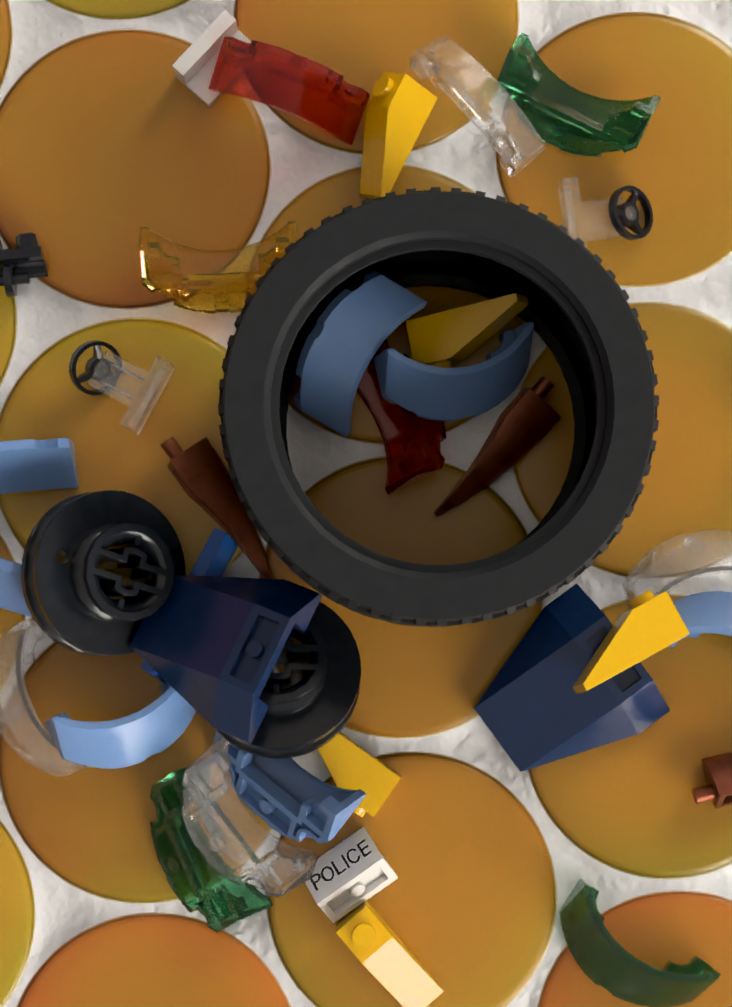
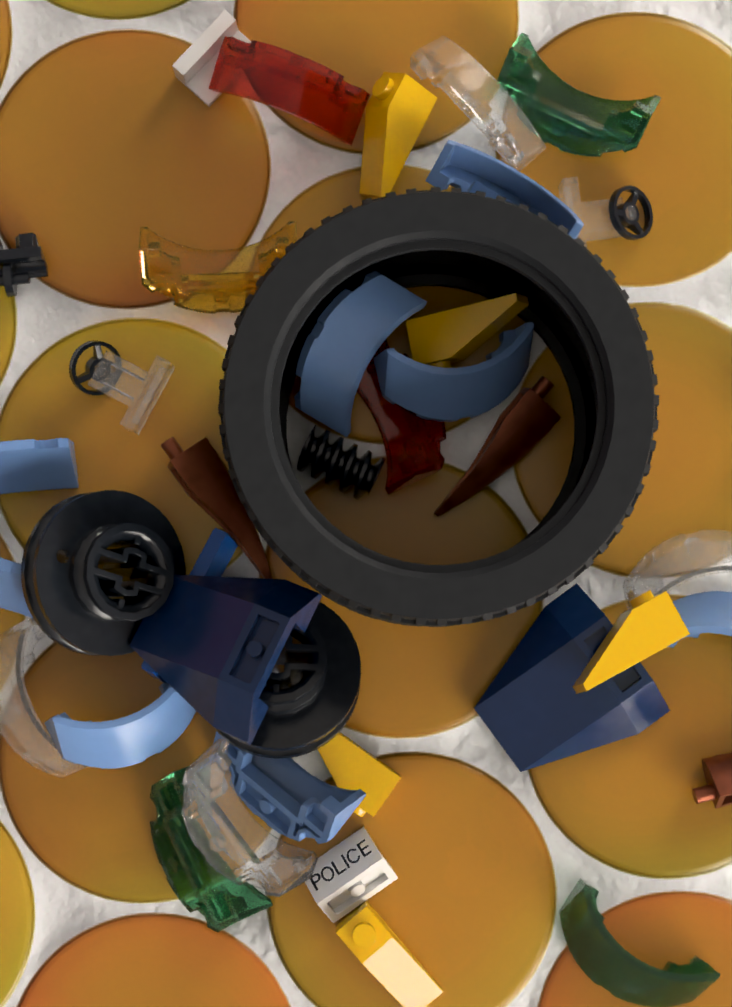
(339, 463): none -> black piece
(478, 171): none -> medium blue windscreen

